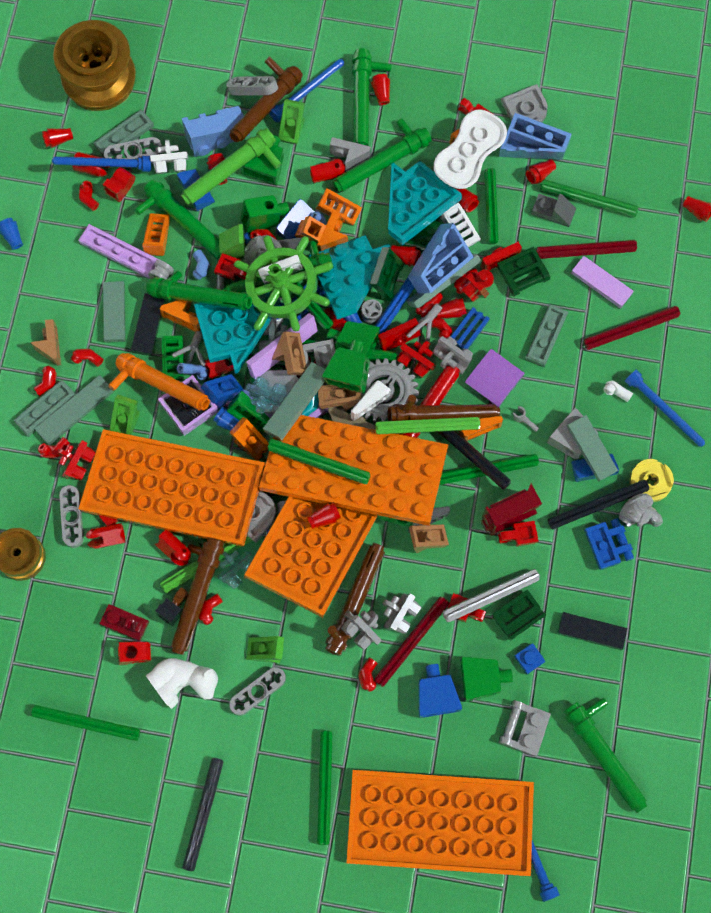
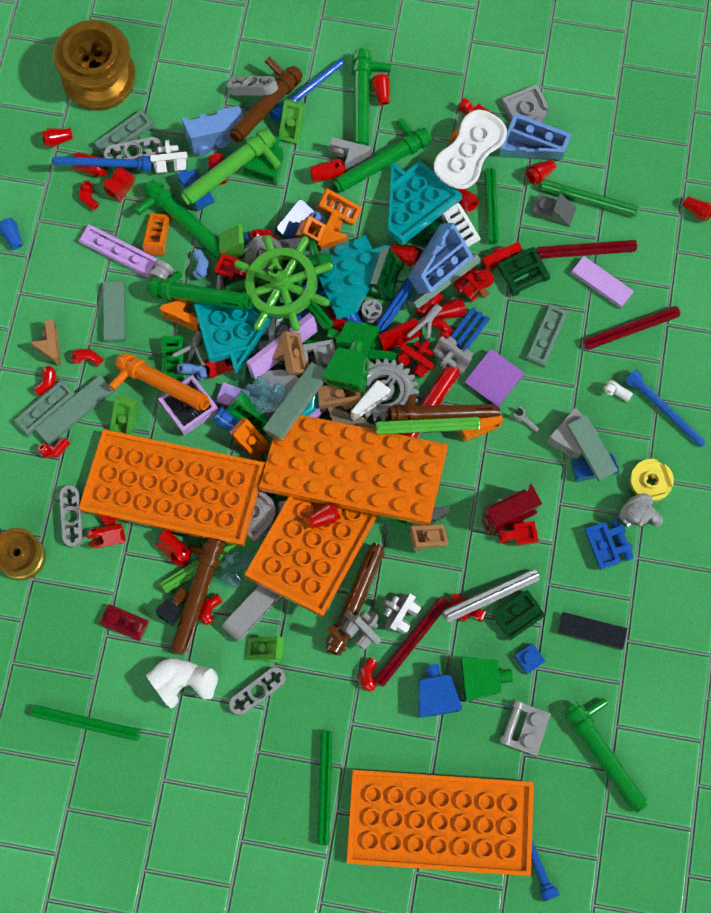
(81, 452): red hips -> none
(134, 652): red leg -> none
(147, 325): black tile -> none
(202, 814): black axle -> none
(222, 390): blue slope -> none
(250, 612): none -> light grey beam
(262, 213): green torso -> none
(288, 262): white tile -> none
(319, 461): green axle -> none
(477, 458): black axle -> none
(503, 465): green axle -> none
(598, 504): black axle -> none

